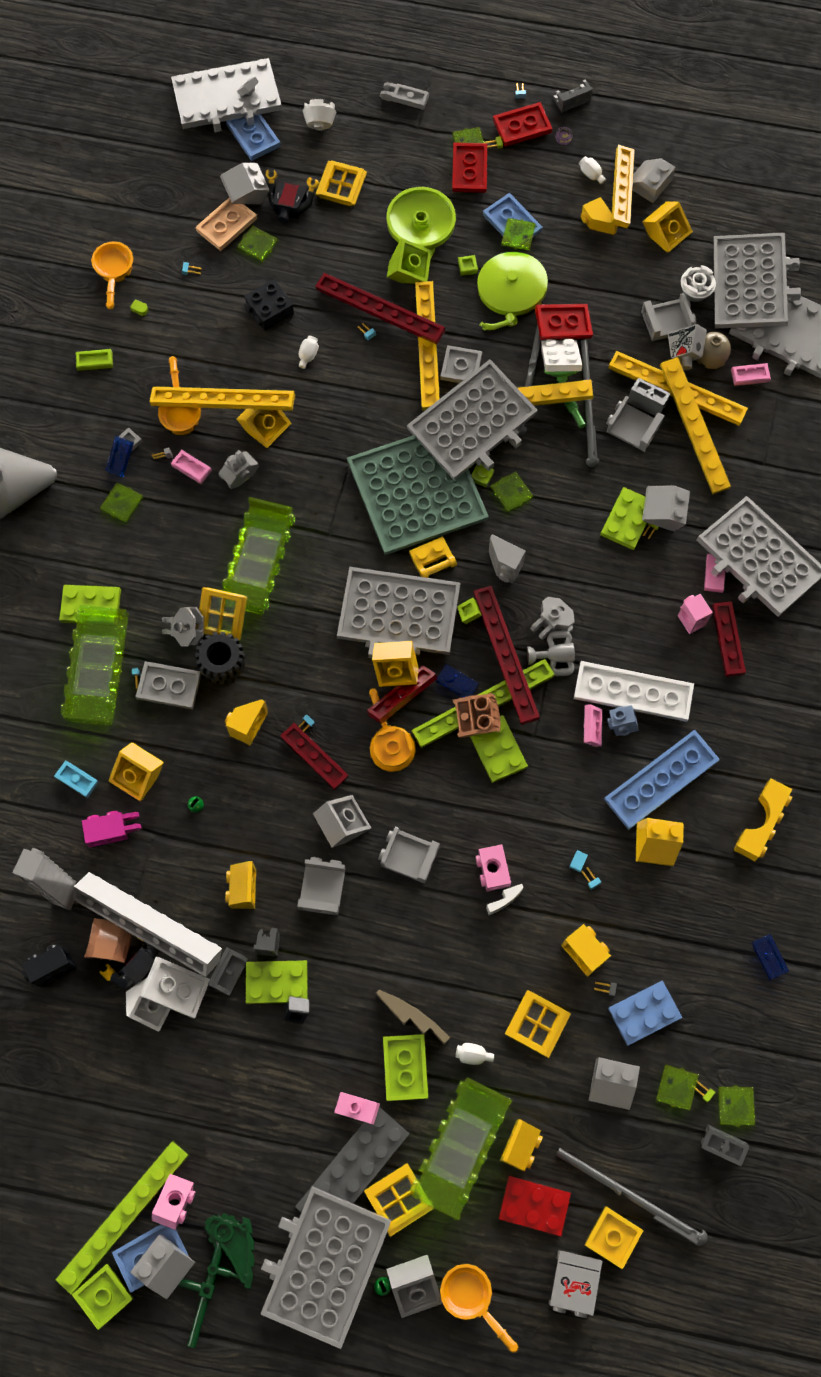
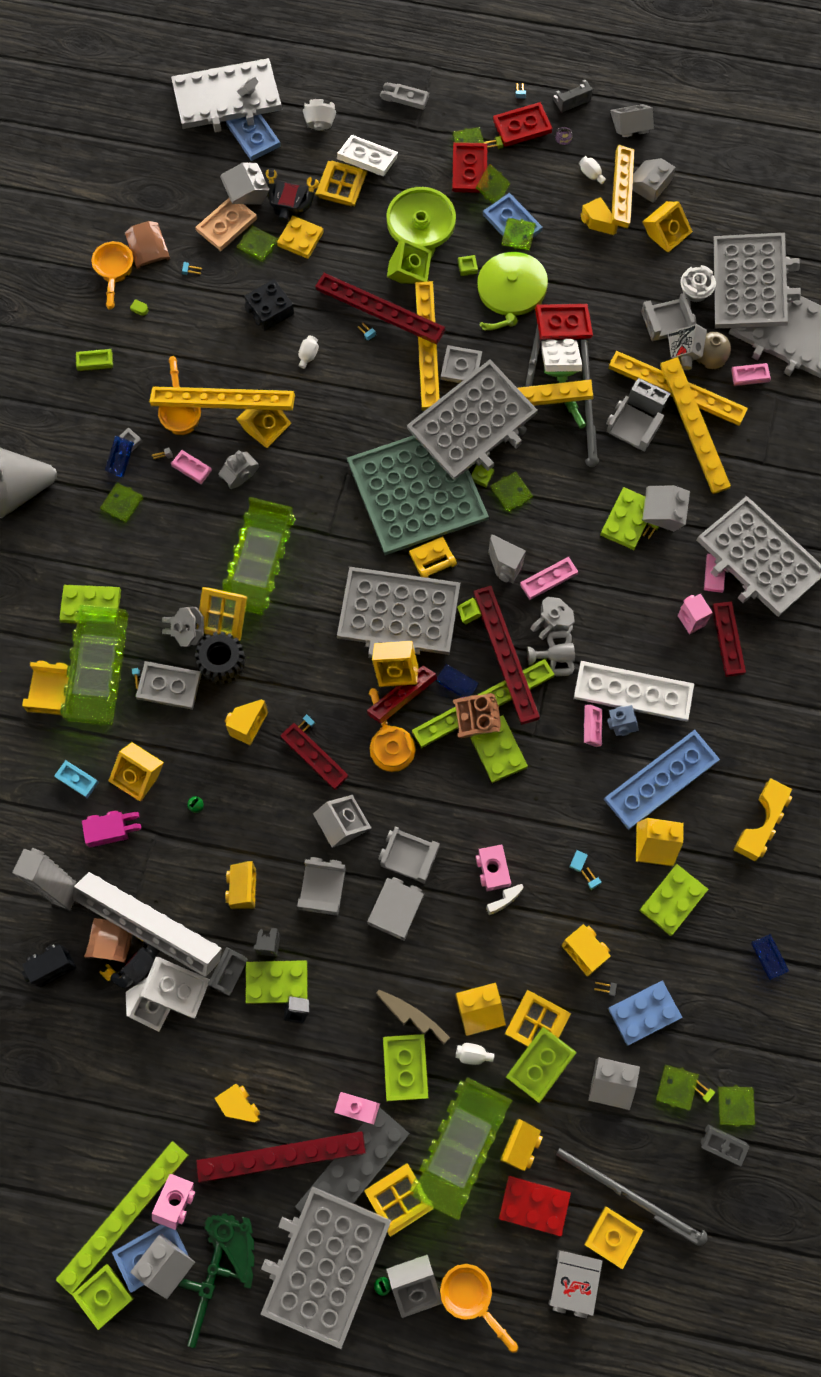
(47, 688): none -> yellow panel
(146, 243): none -> nougat slope
(235, 1104): none -> yellow slope
(281, 1156): none -> dark red plate
(300, 237): none -> yellow plate
(367, 155): none -> white plate
(395, 908): none -> light grey panel
(480, 1009): none -> yellow slope
(492, 184): none -> clear neon green piece
(541, 1064): none -> lime tile
(549, 578): none -> bright pink plate
(633, 119): none -> light grey slope
(673, 899): none -> lime plate

